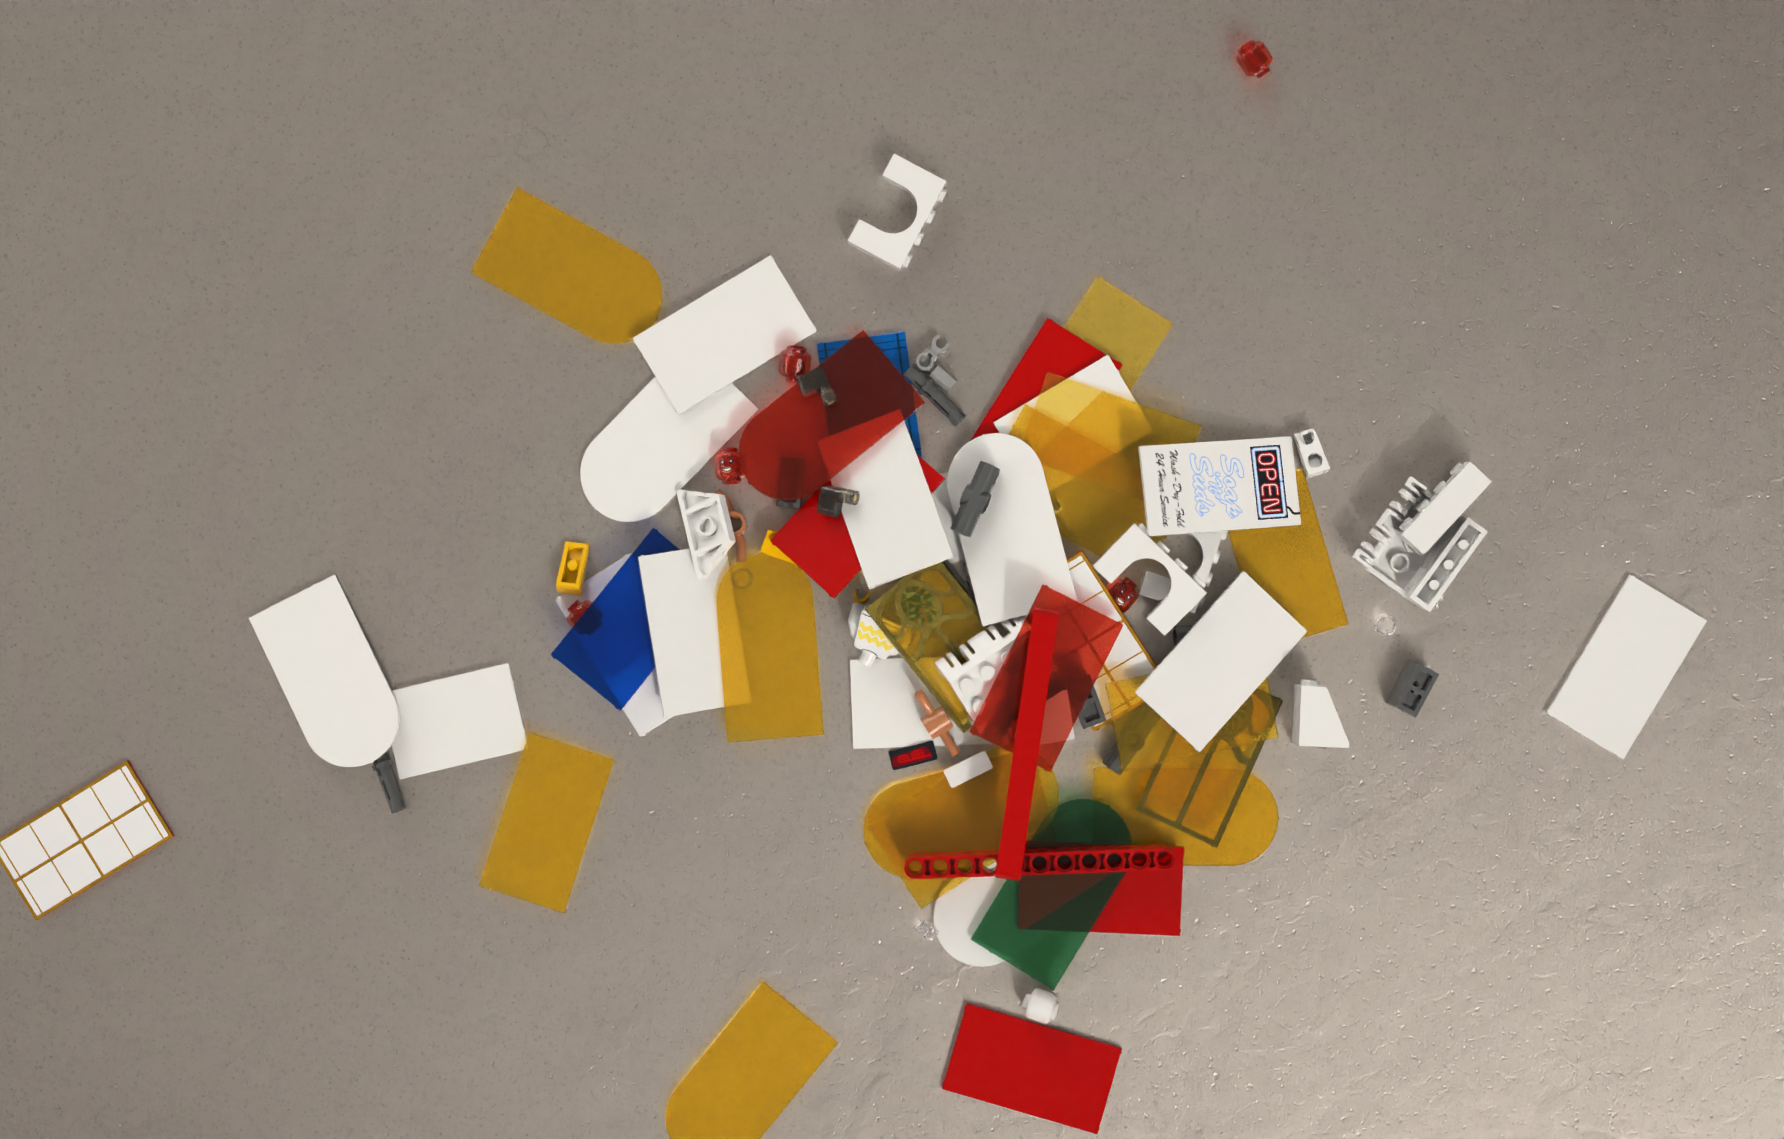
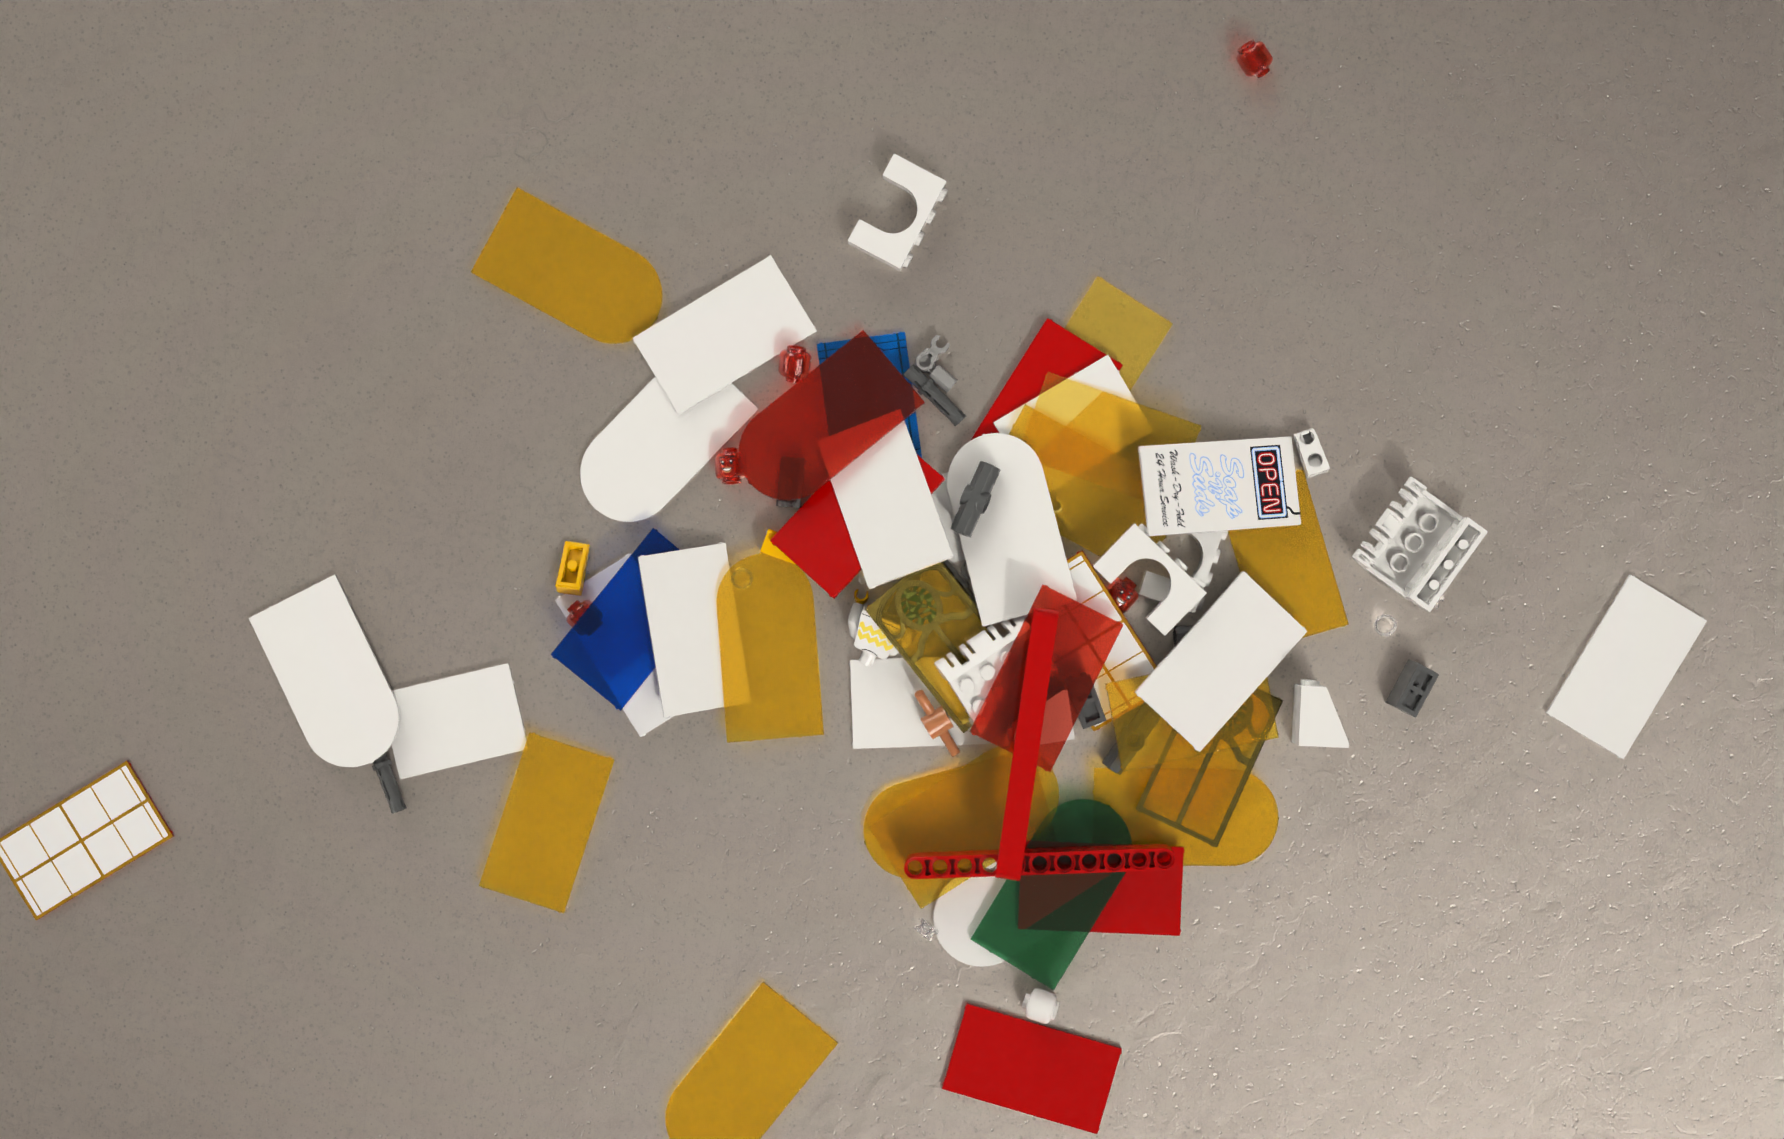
(707, 528): white wing -> none
(740, 540): nougat piece -> none
(817, 382): clear smoke piece -> none
(833, 497): clear smoke piece -> none
(913, 755): sticker -> none
(968, 769): white sticker -> none
(1444, 507): white brick -> none

